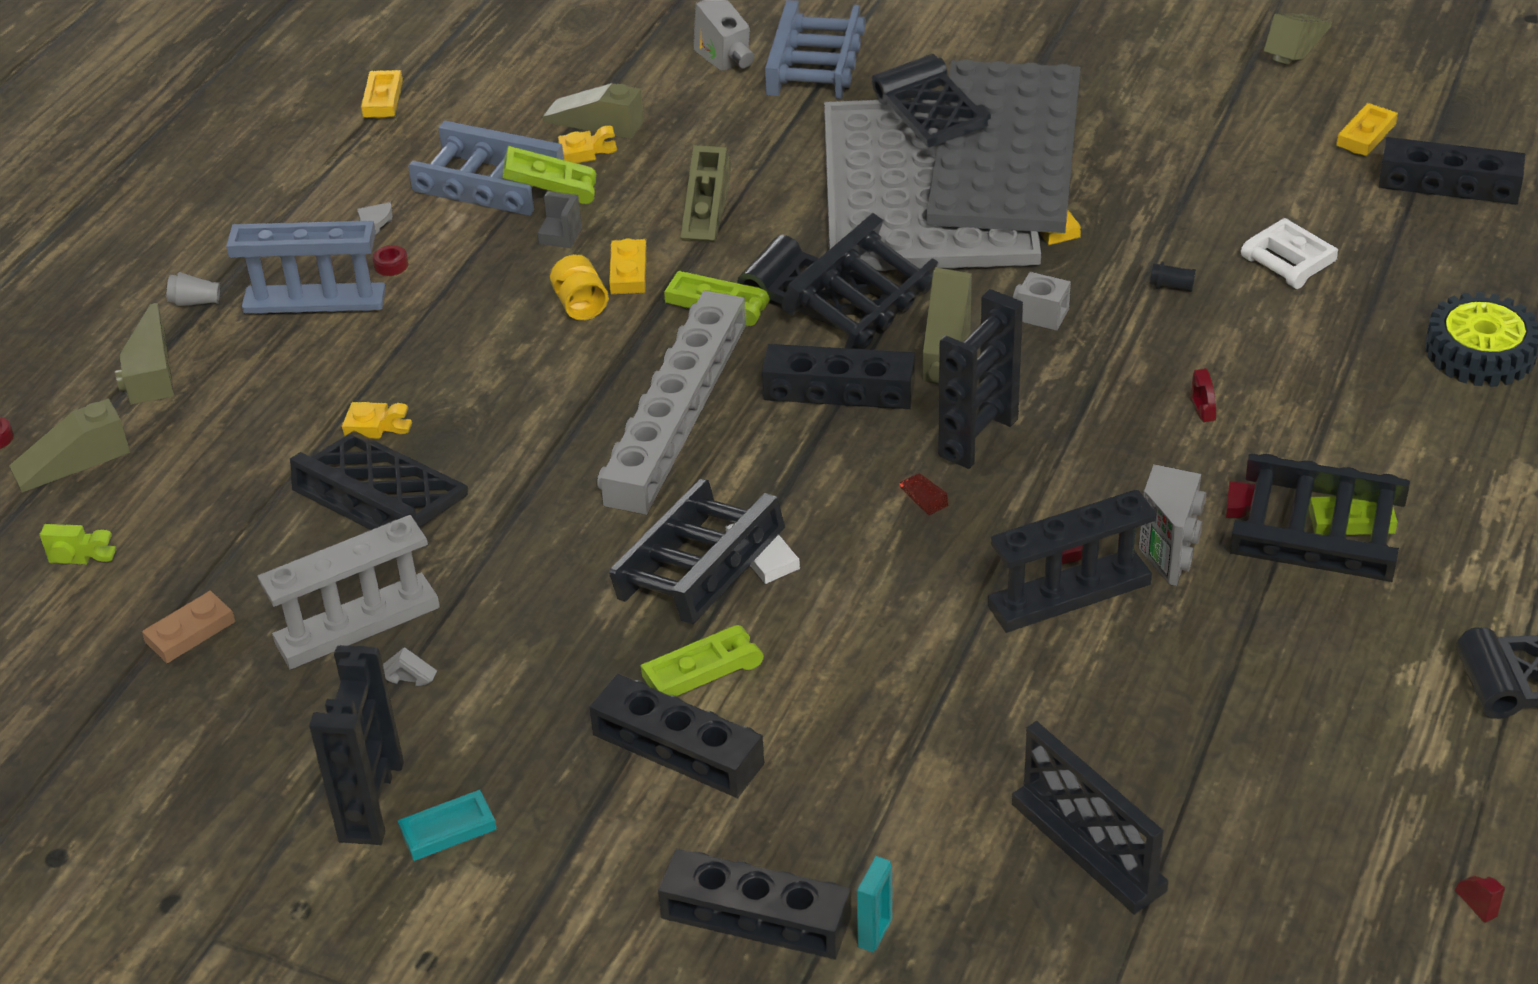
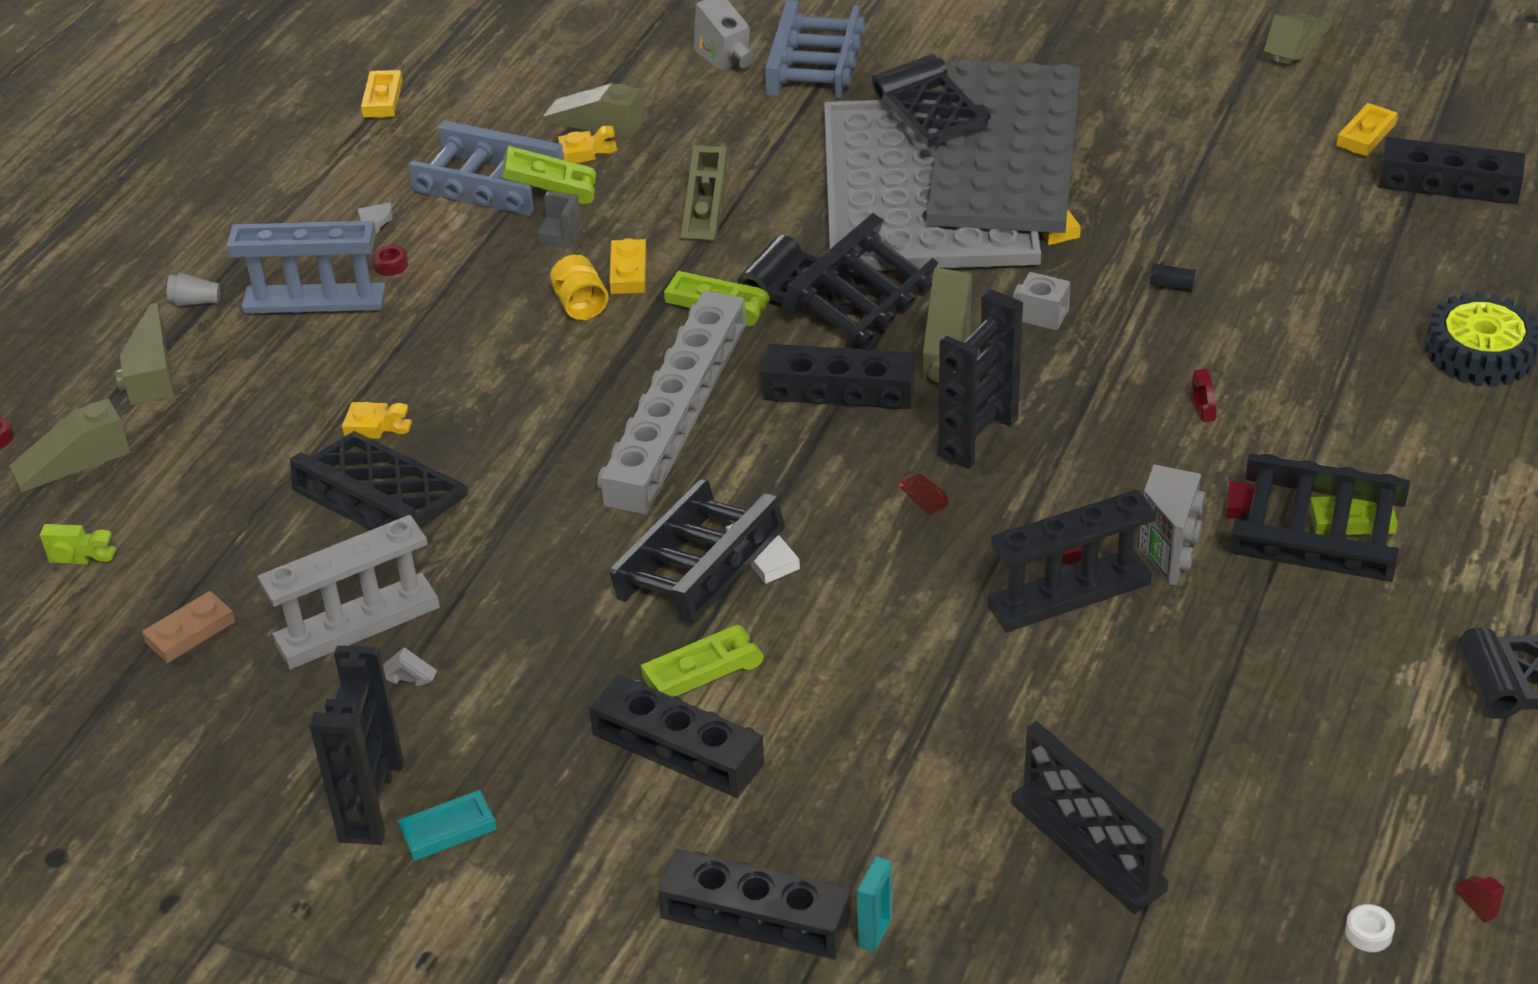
(1294, 244): white plate -> none
(1369, 928): none -> white tile

